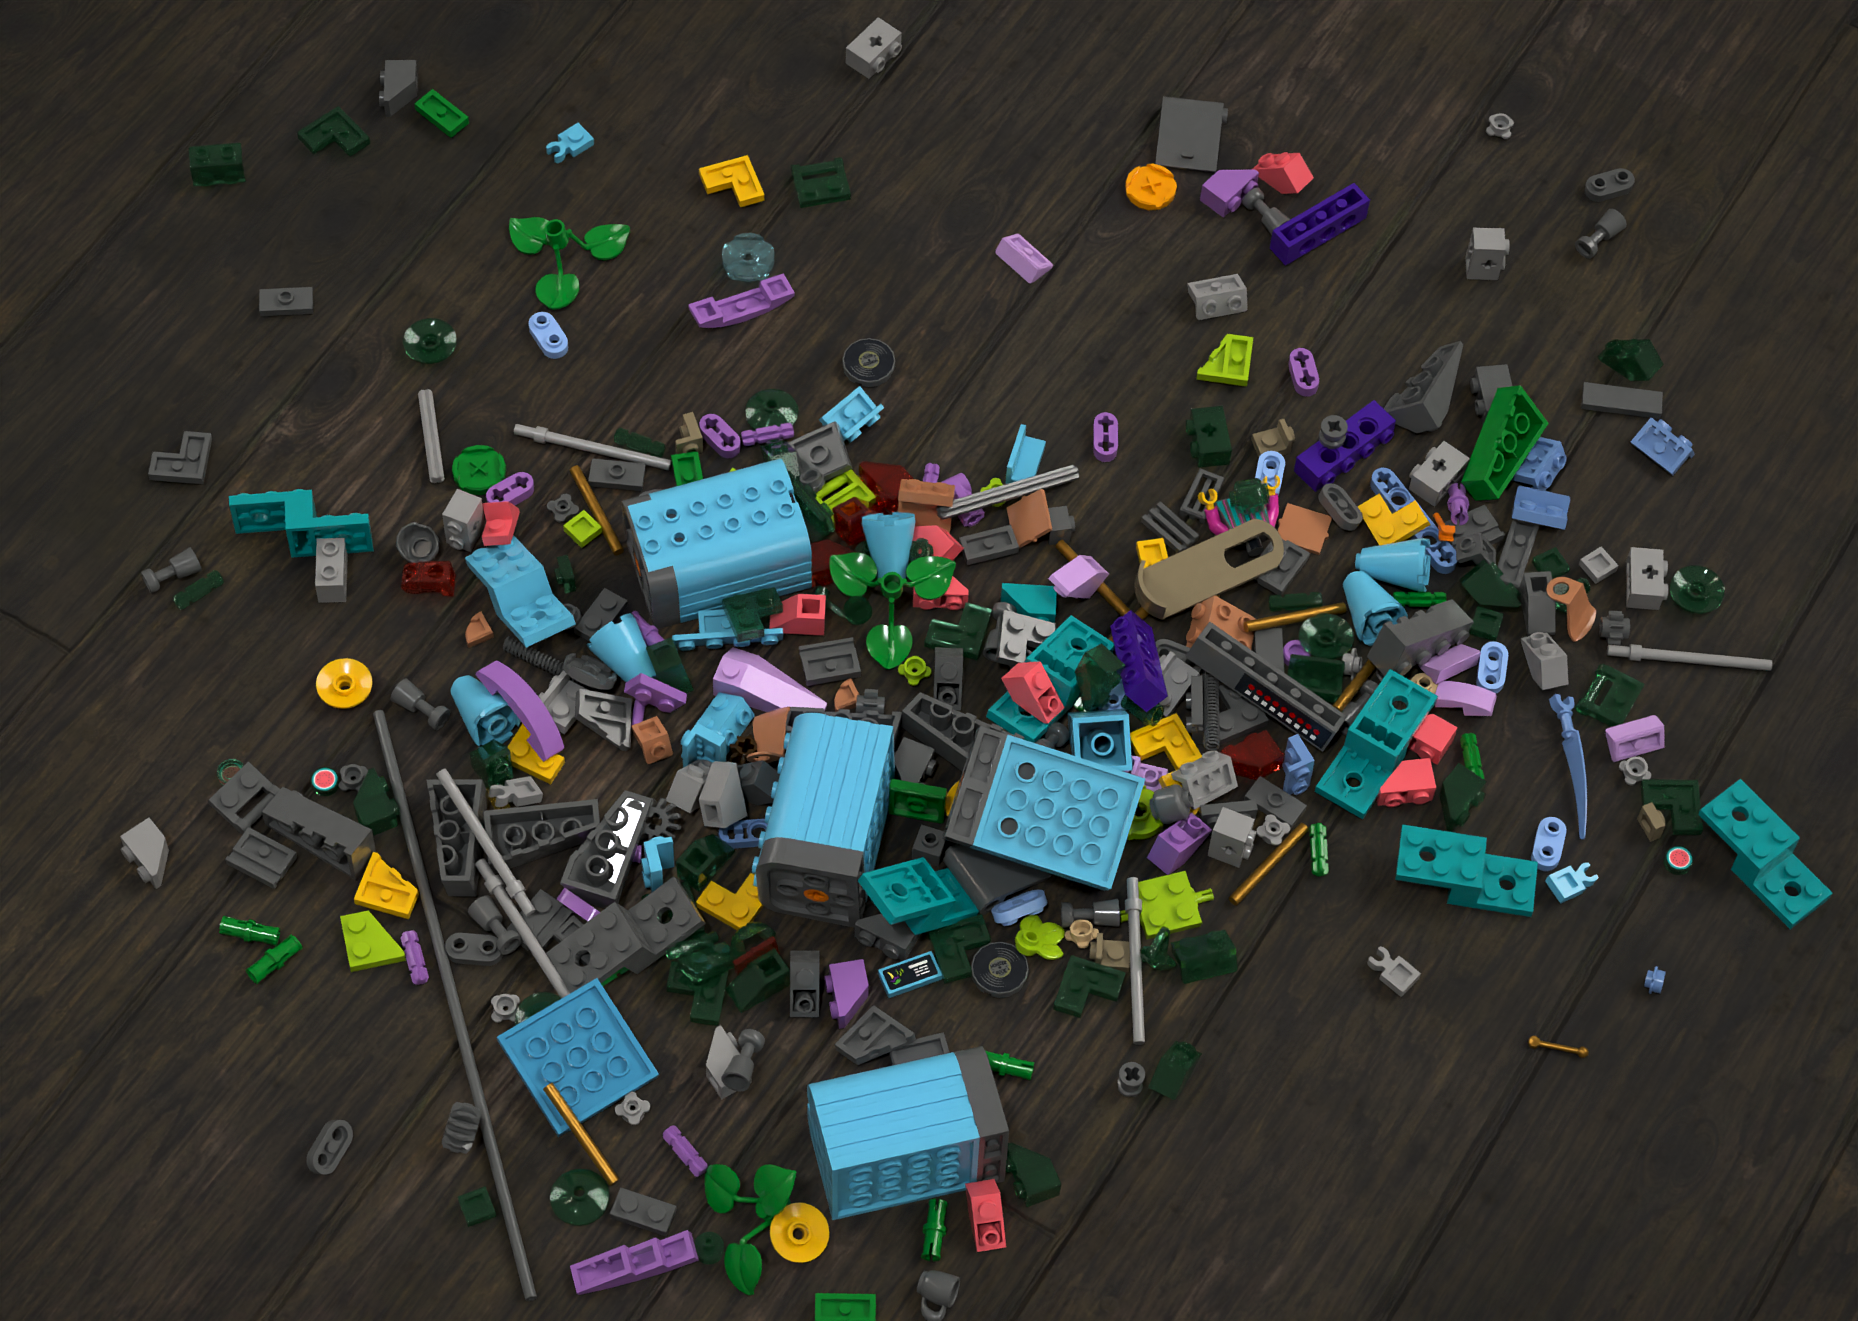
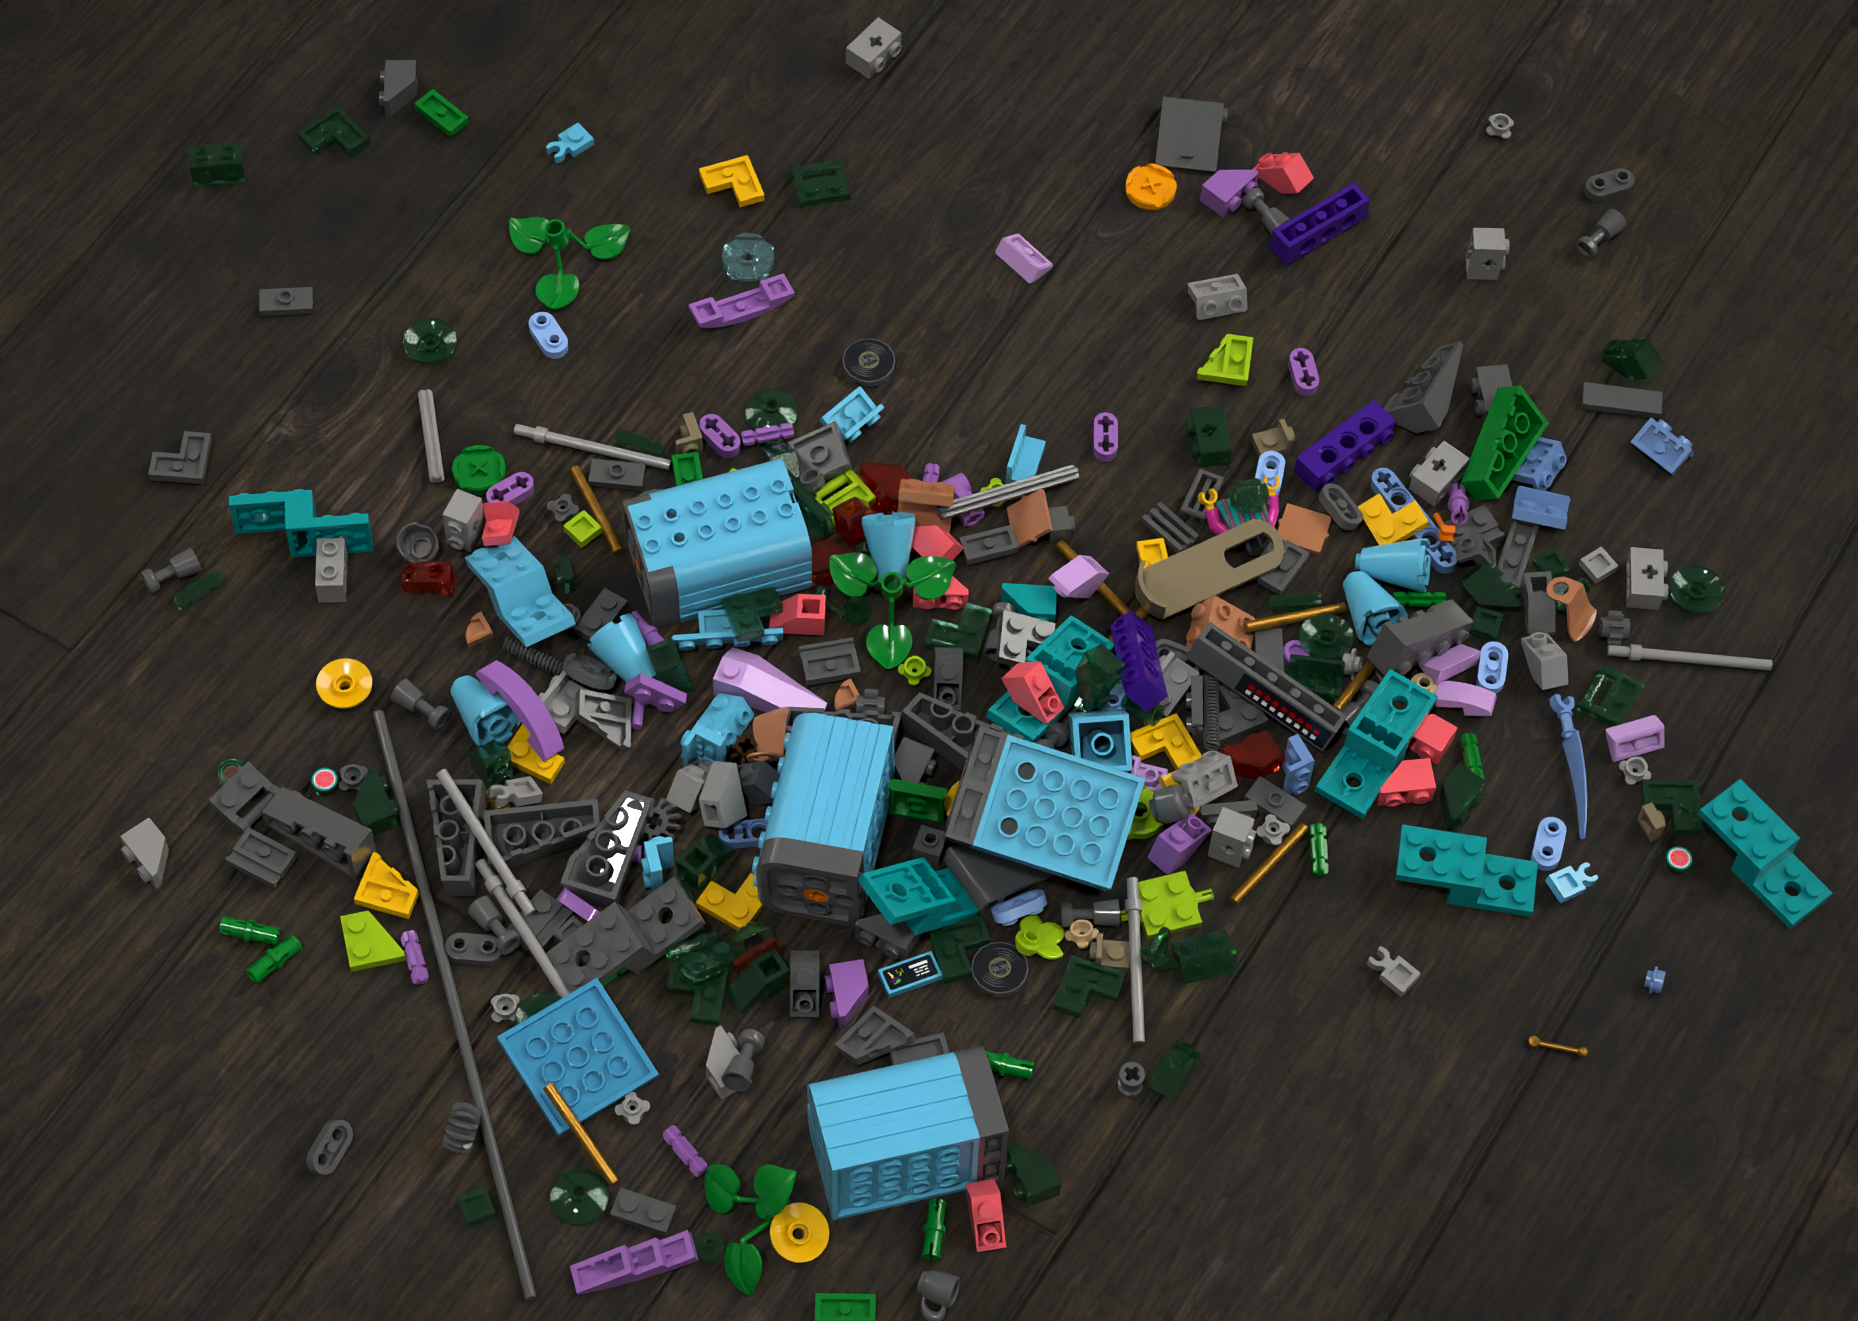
(652, 739): nougat bracket -> none
(921, 543): clear green plate -> none
(1335, 438): dark grey wheel -> none

